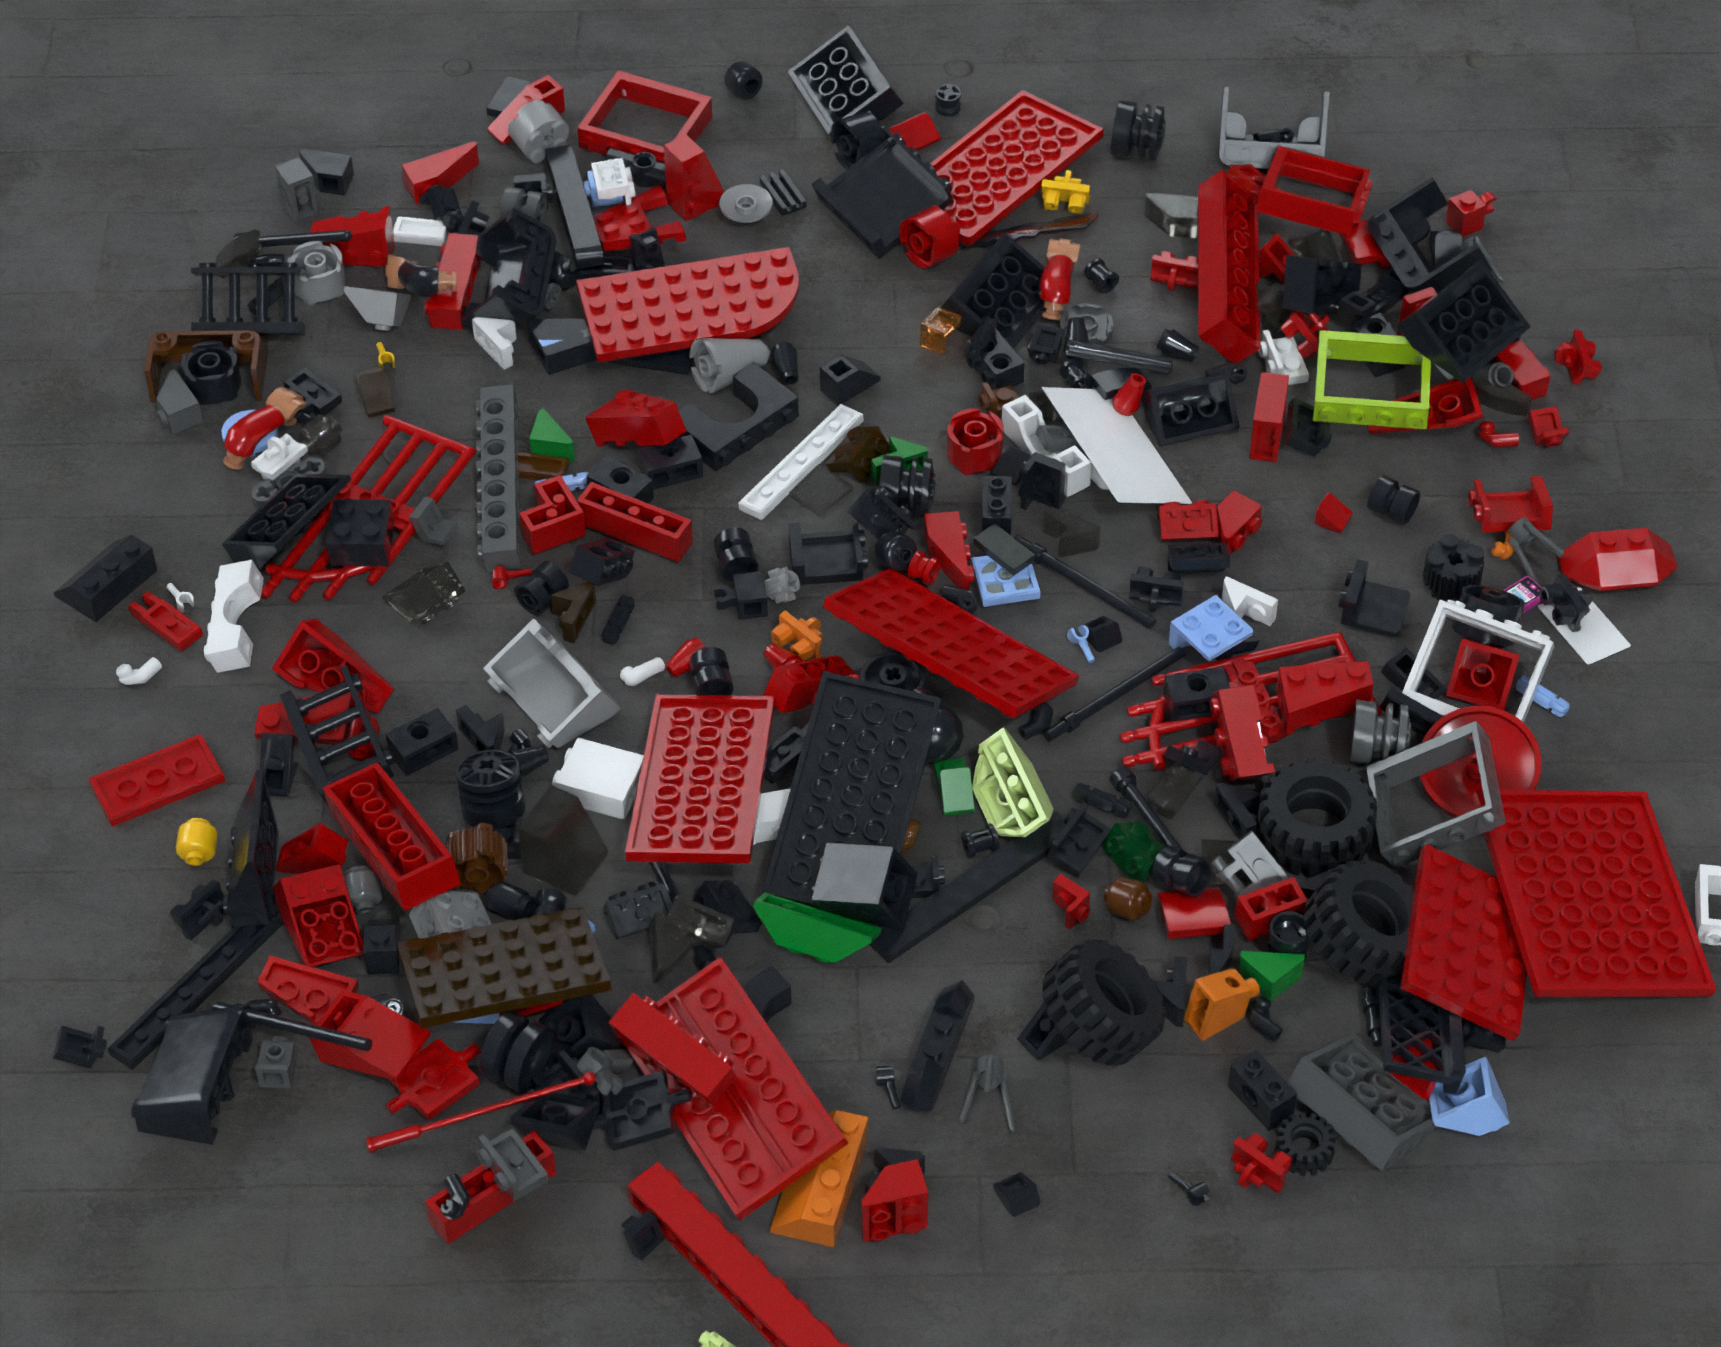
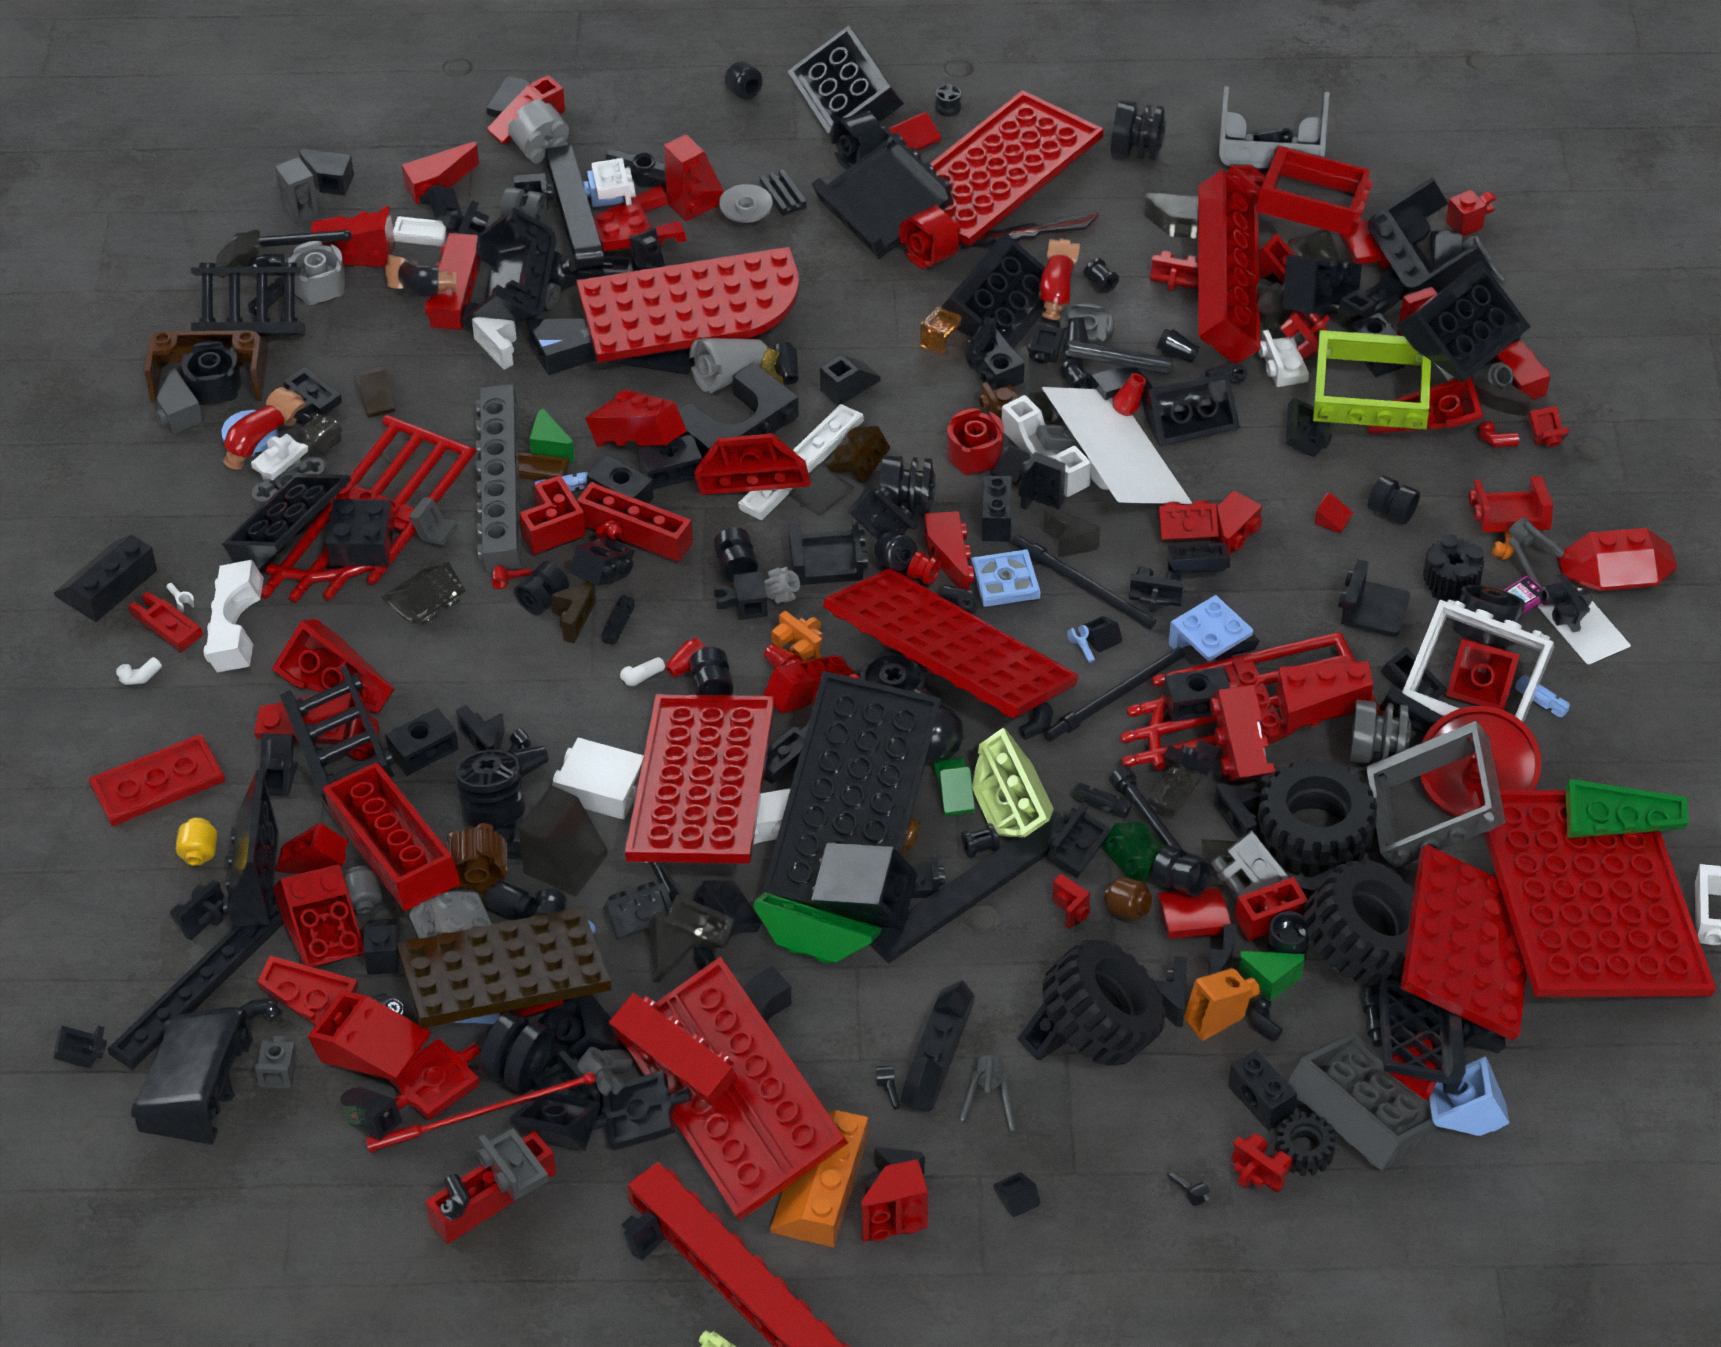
(302, 1028): black bar -> none
(369, 1109): none -> black leg
(379, 307): light grey slope -> none
(384, 356): yellow hand -> none
(550, 686): light grey windscreen -> none
(609, 529): none -> red arm
(646, 92): red window -> none
(750, 465): none -> red wedge
(768, 363): none -> clear yellow arm
(903, 448): green slope -> none
(1004, 549): pearl dark grey tile -> none
(1067, 190): yellow hips -> none
(1249, 601): white slope -> none
(1269, 417): red window -> none
(1577, 358): red hips -> none
(1612, 810): none -> green wing

